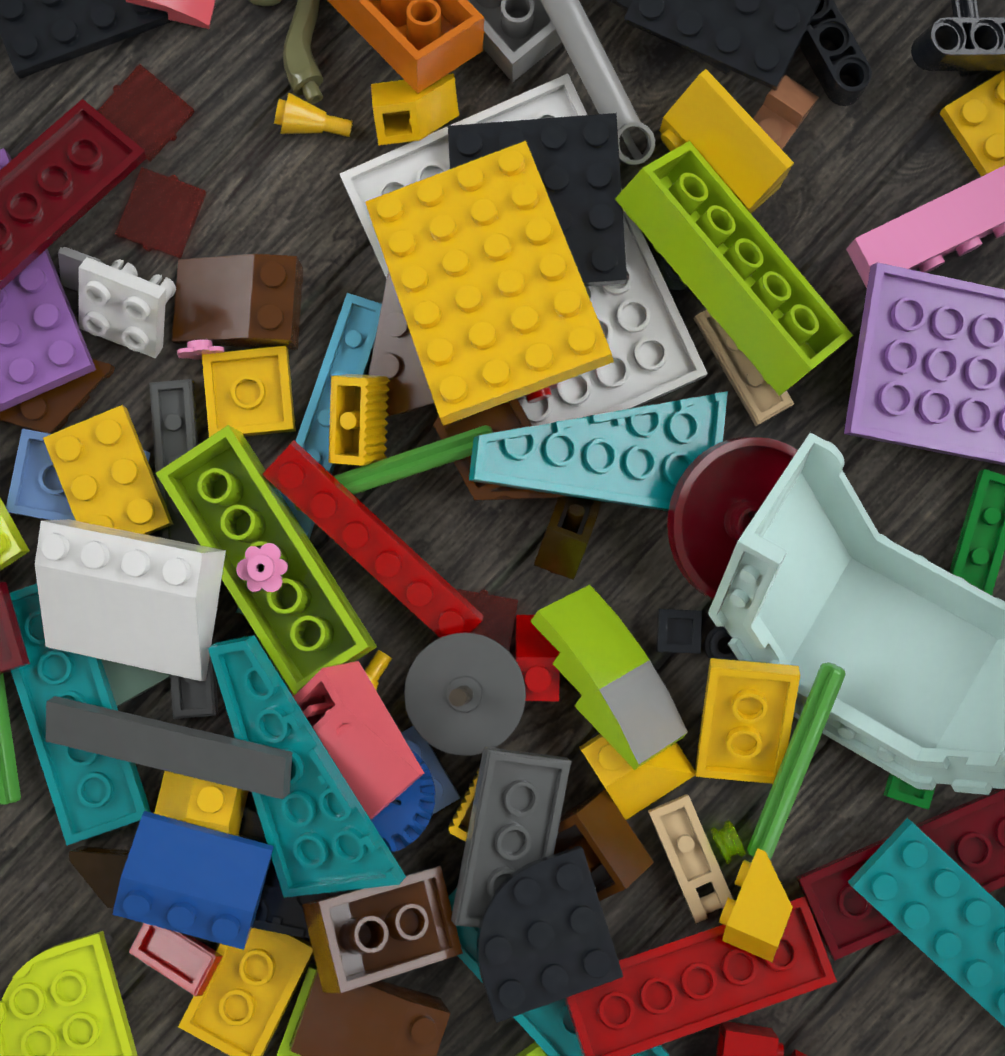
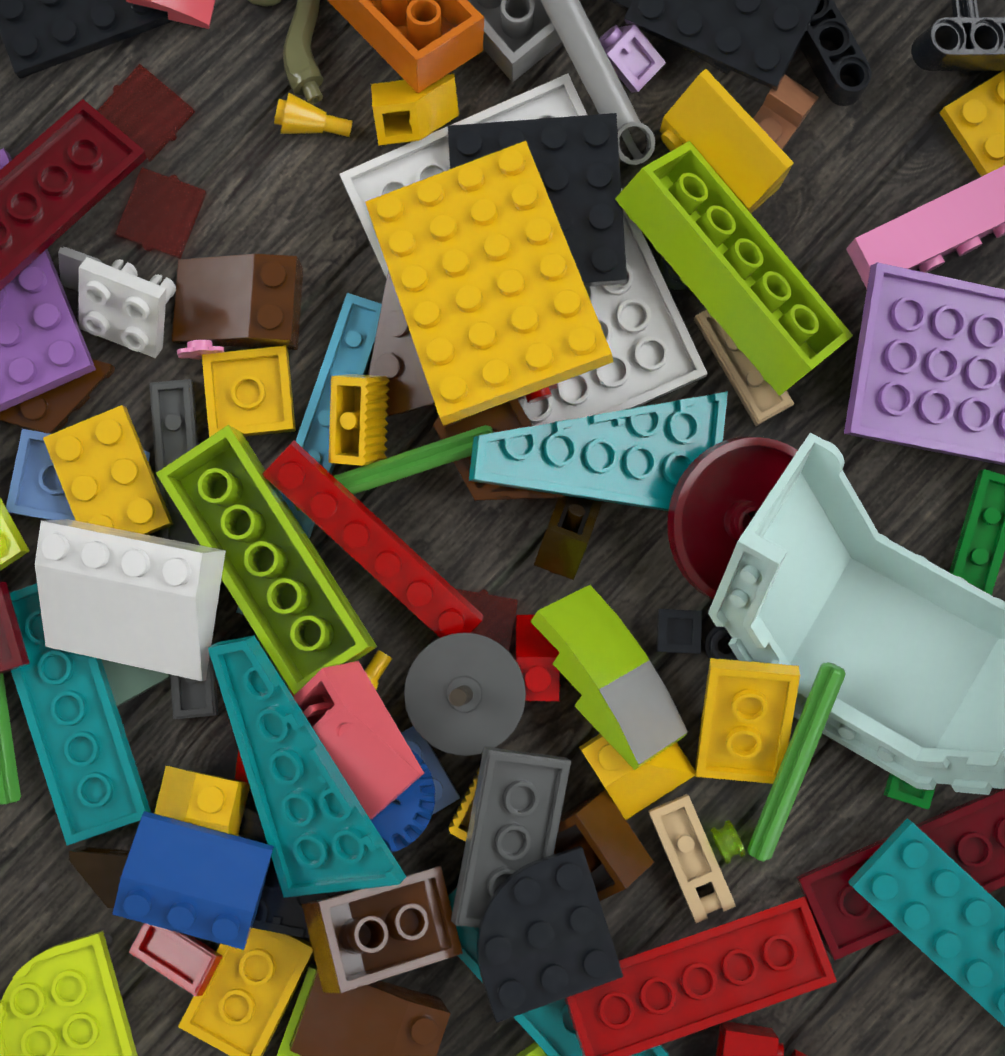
(169, 747): dark grey tile -> none
(270, 578): bright pink plant -> none
(631, 55): none -> lavender bracket
(761, 909): yellow slope -> none

